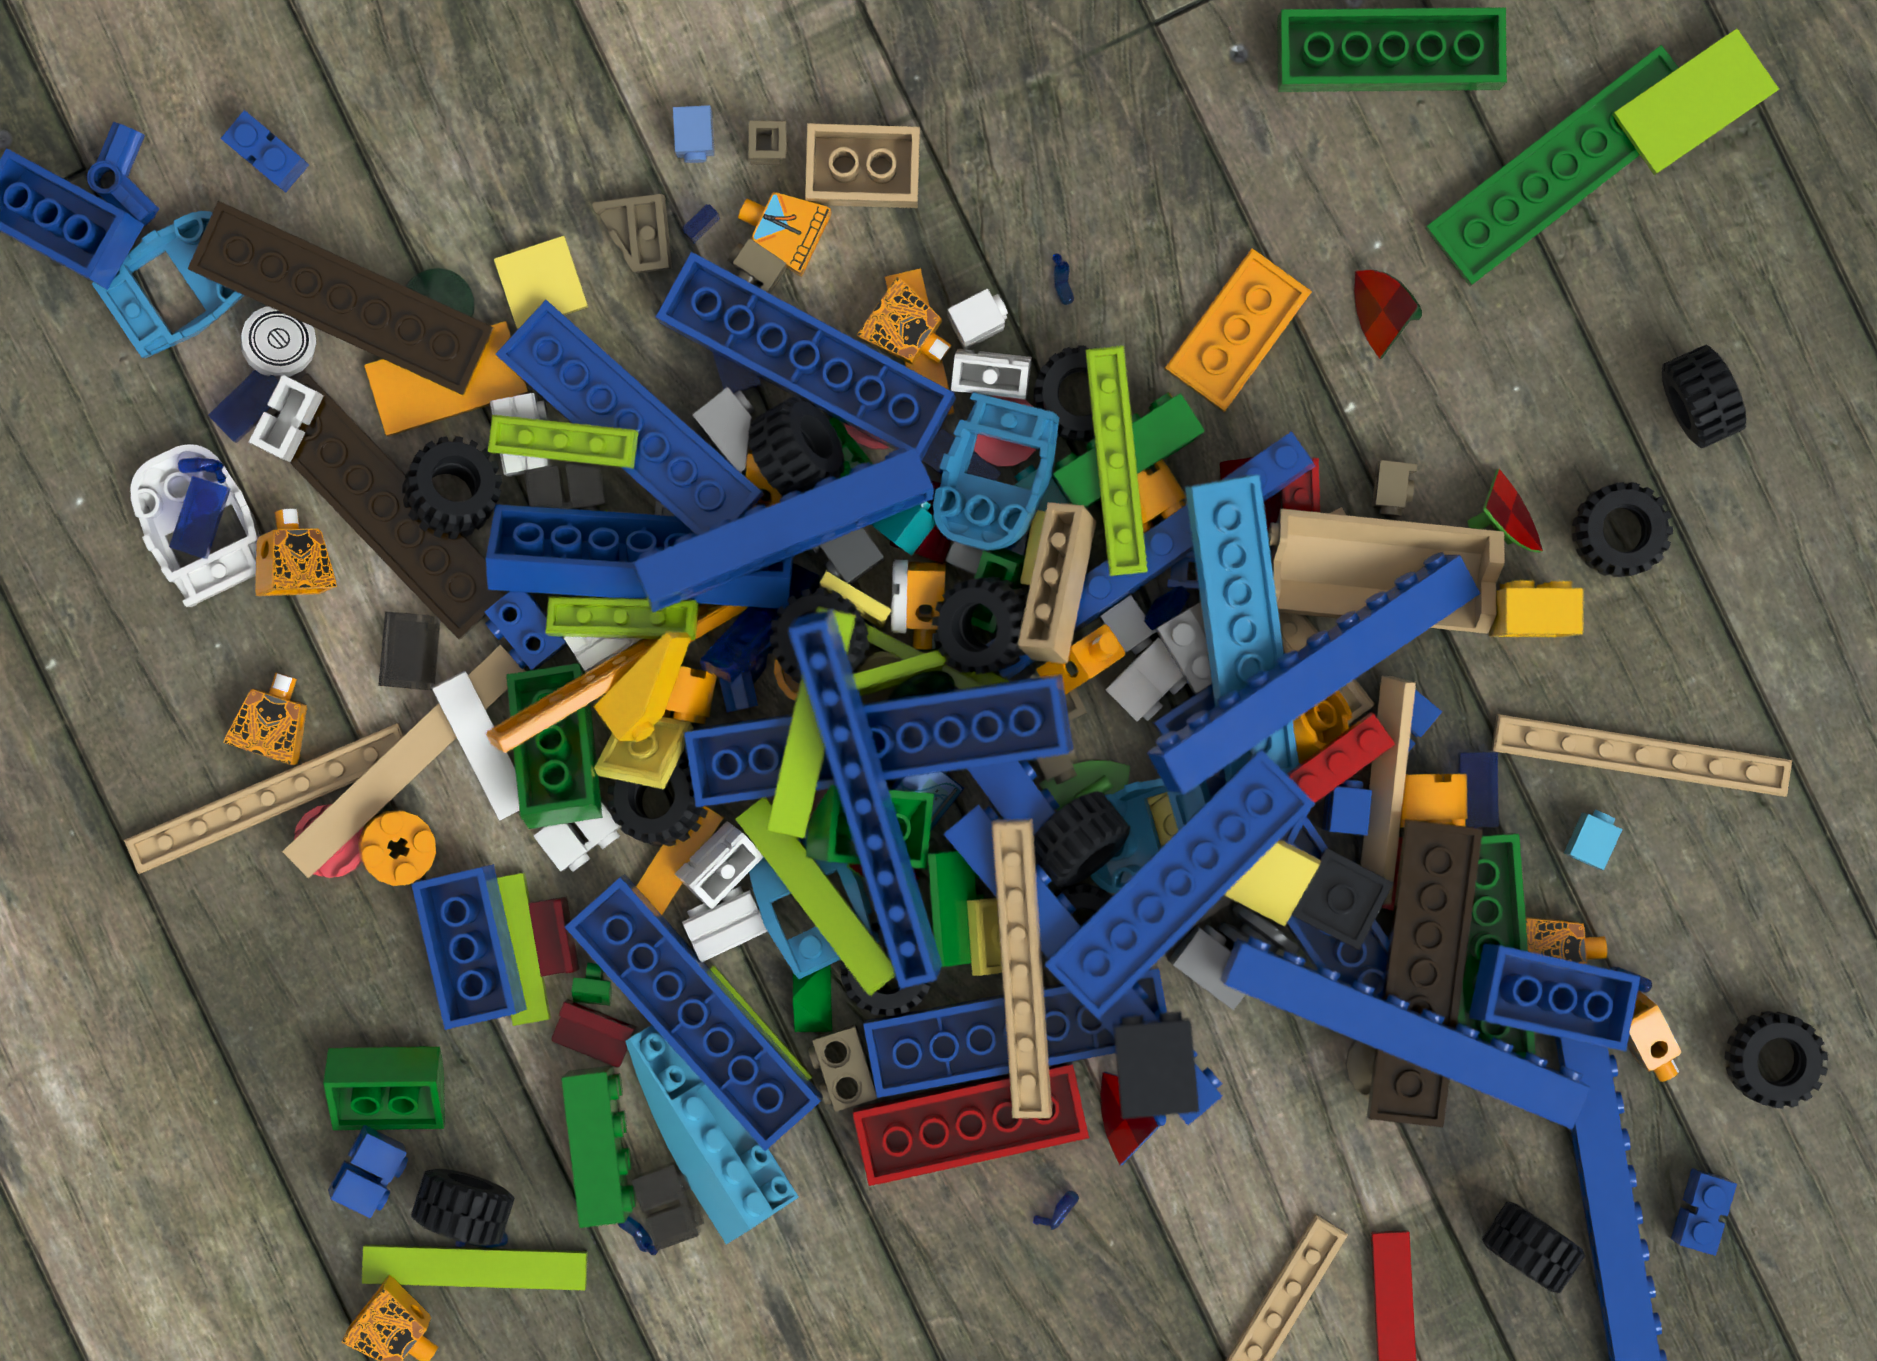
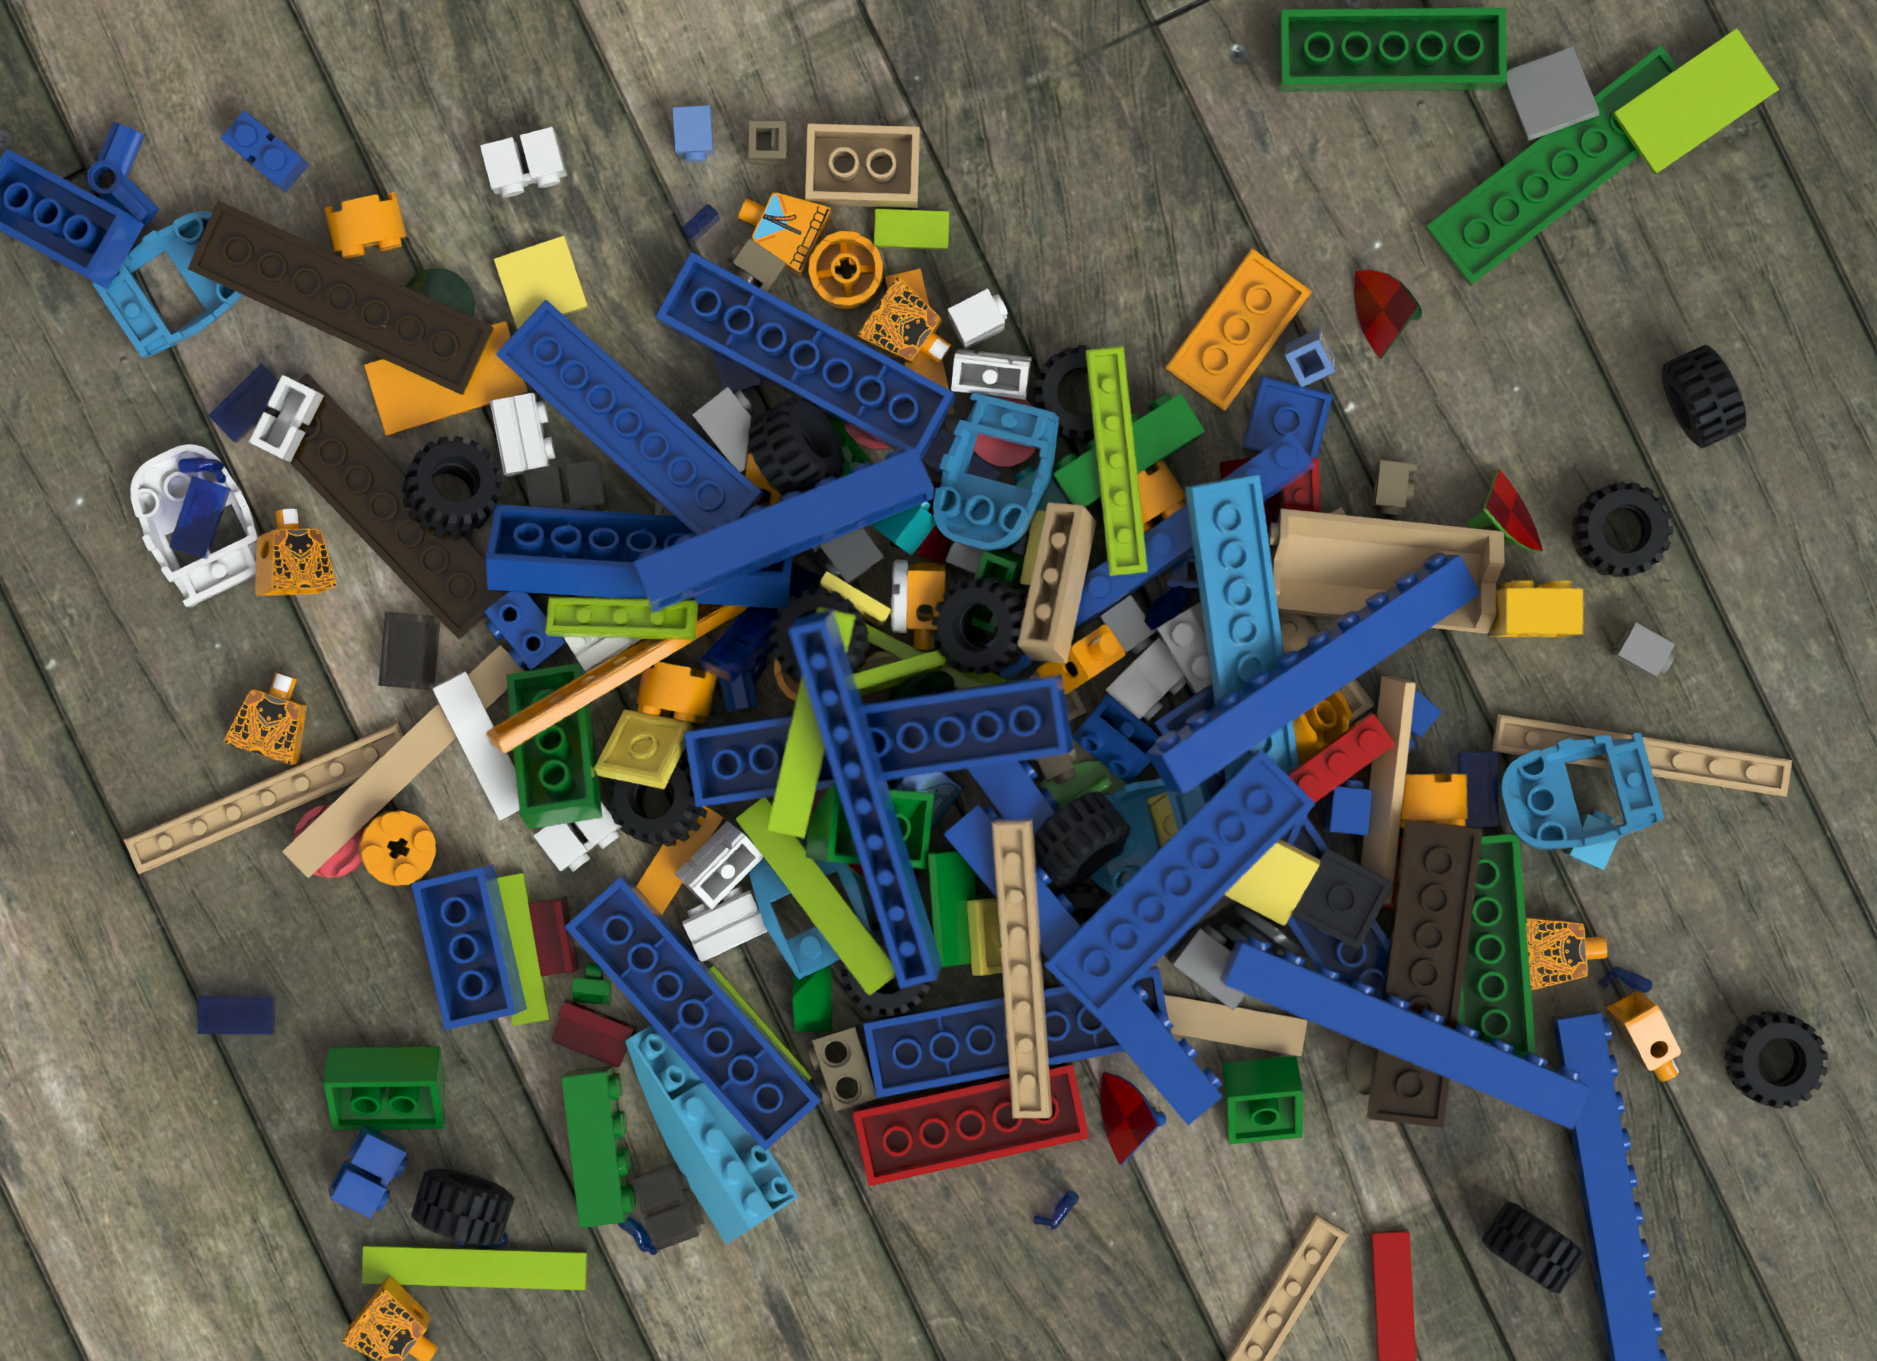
(236, 1015): none -> clear blue plate
(277, 343): white tile -> none
(366, 224): none -> light orange brick
(506, 168): none -> white piece
(563, 441): lime tile -> none
(639, 230): dark tan wing -> none
(644, 691): yellow slope -> none
(861, 255): none -> light orange brick
(911, 229): none -> lime tile
(1061, 278): clear blue piece -> none
(1117, 739): none -> blue brick
(1155, 1065): black brick -> none
(1236, 1027): none -> tan tile
(1263, 1099): none -> green slope
(1287, 408): none -> blue tile
(1310, 357): none -> medium blue brick
(1542, 801): none -> dark azure slope
(1551, 93): none -> light grey tile
(1554, 997): blue brick -> none
(1644, 650): none -> light grey brick
(1712, 1197): blue piece -> none

